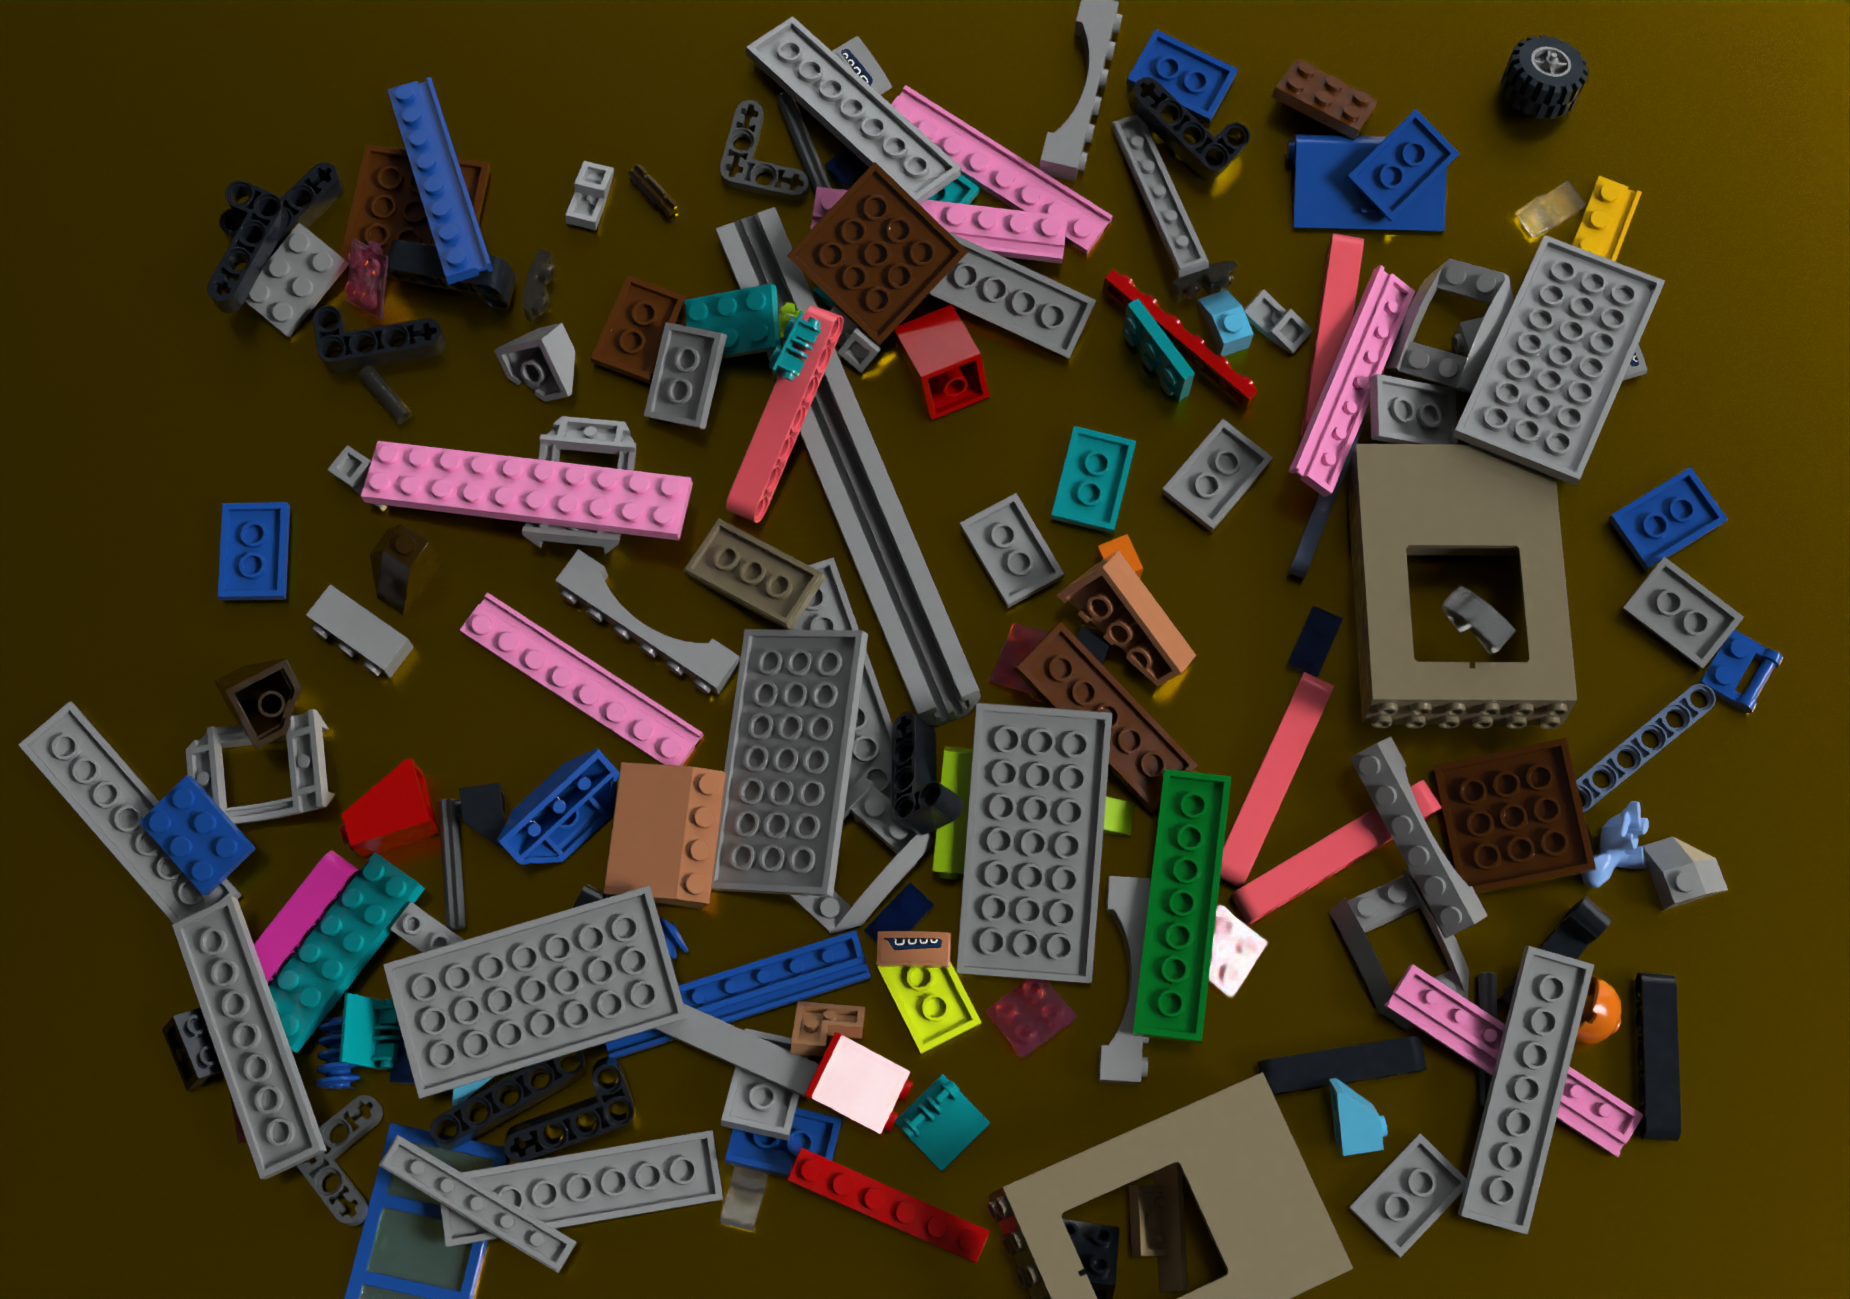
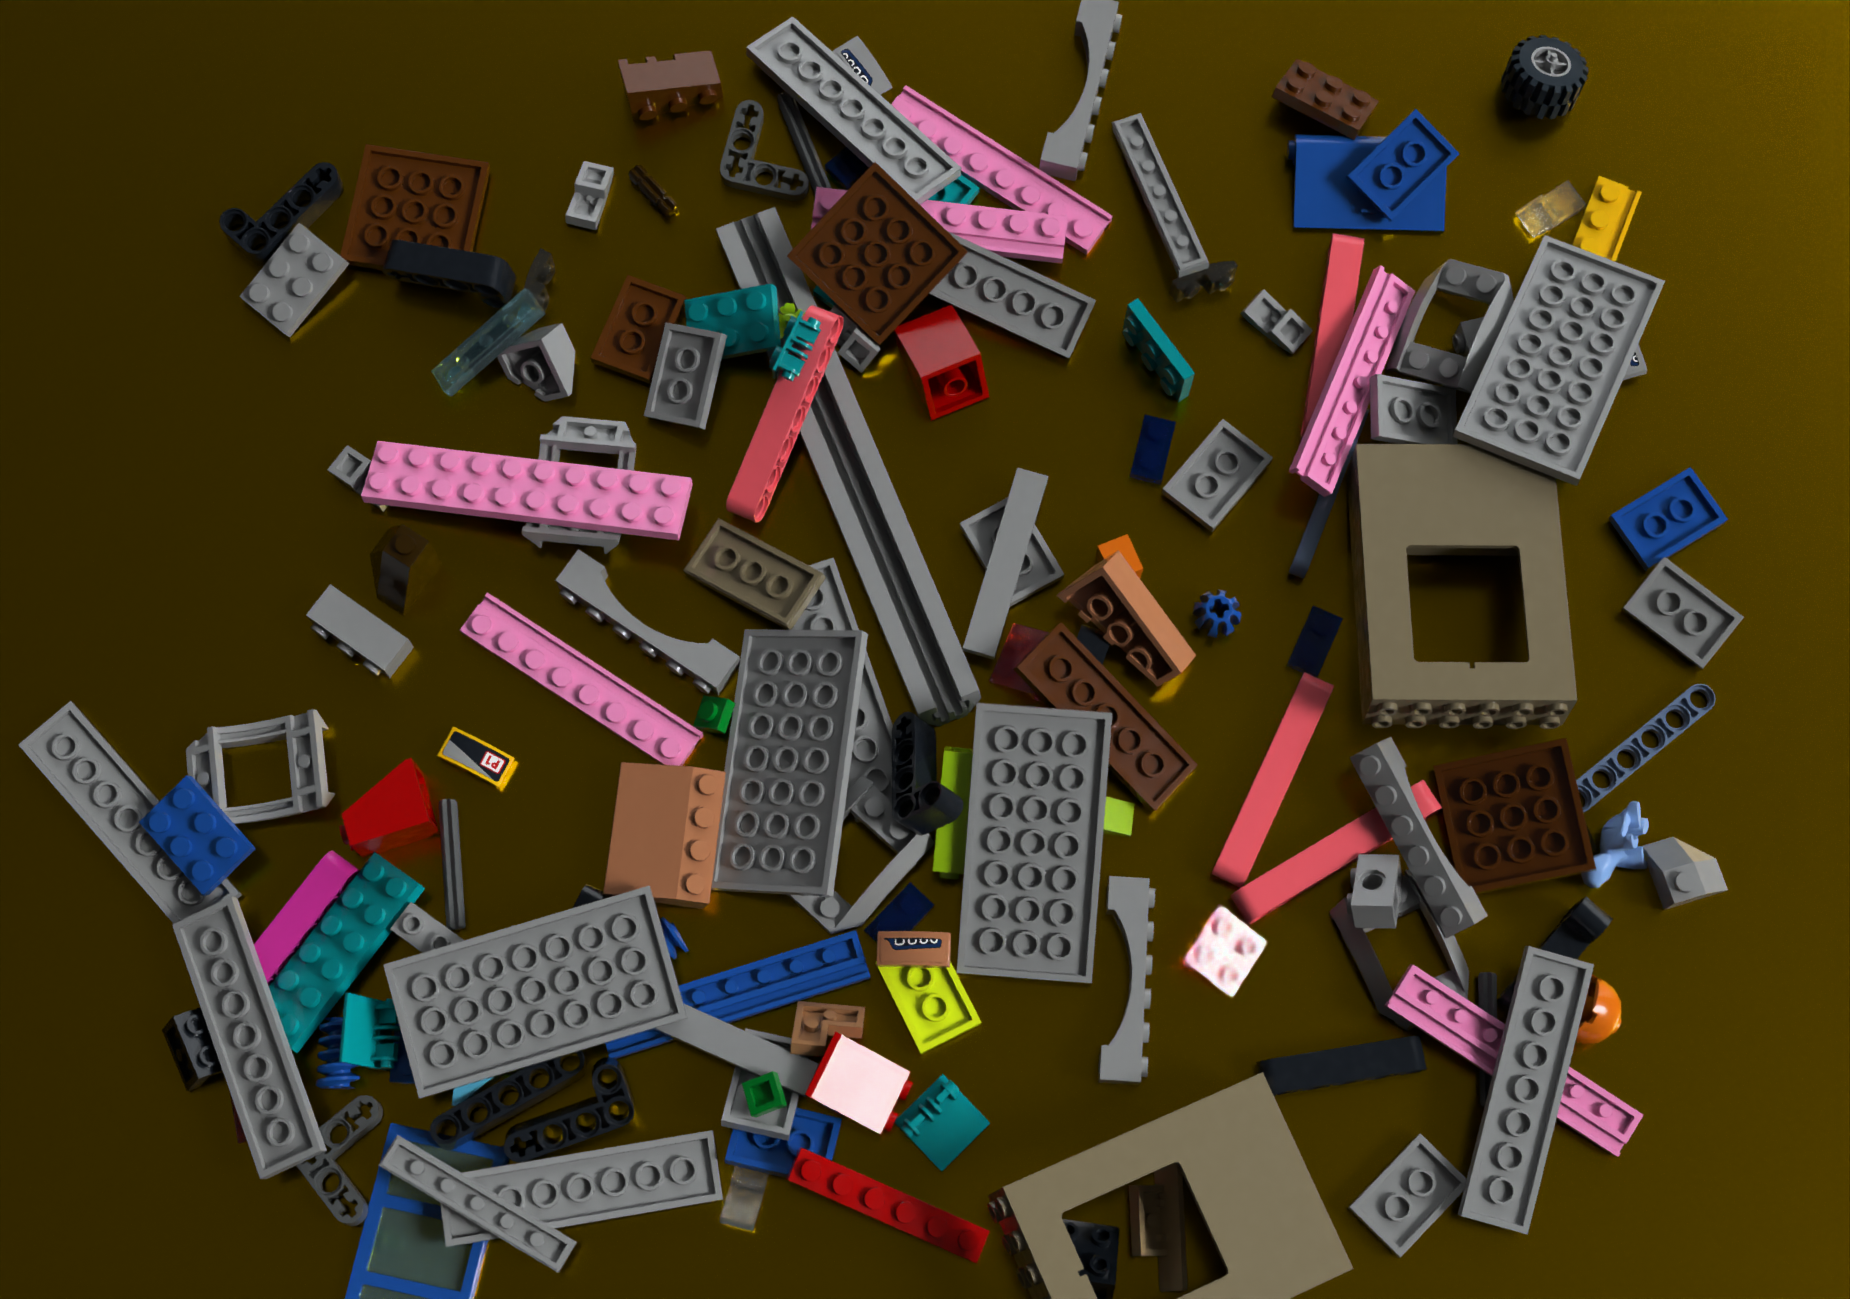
(231, 287): black beam -> none
(254, 551): blue plate -> none
(261, 699): dark brown slope -> none
(367, 277): clear pink hinge -> none
(380, 337): black beam -> none
(387, 398): clear smoke piece -> none
(440, 181): blue plate -> none
(475, 756): none -> slope
(483, 811): black slope -> none
(488, 342): none -> clear light blue plate
(562, 810): blue wedge -> none
(670, 84): none -> reddish brown wedge
(714, 714): none -> green plate
(764, 1094): none -> green plate
(1005, 563): none -> light grey tile
(1030, 1015): clear pink hinge -> none
(1093, 479): teal plate -> none
(1152, 449): none -> clear blue plate
(1182, 906): green plate -> none
(1186, 73): blue plate -> none
(1186, 124): black beam -> none
(1190, 346): red plate -> none
(1210, 620): none -> blue piece
(1226, 322): medium azure slope -> none
(1355, 1121): medium azure slope -> none
(1375, 891): none -> light grey brick
(1473, 613): clear smoke slope -> none
(1657, 1056): black beam -> none
(1730, 665): blue plate -> none

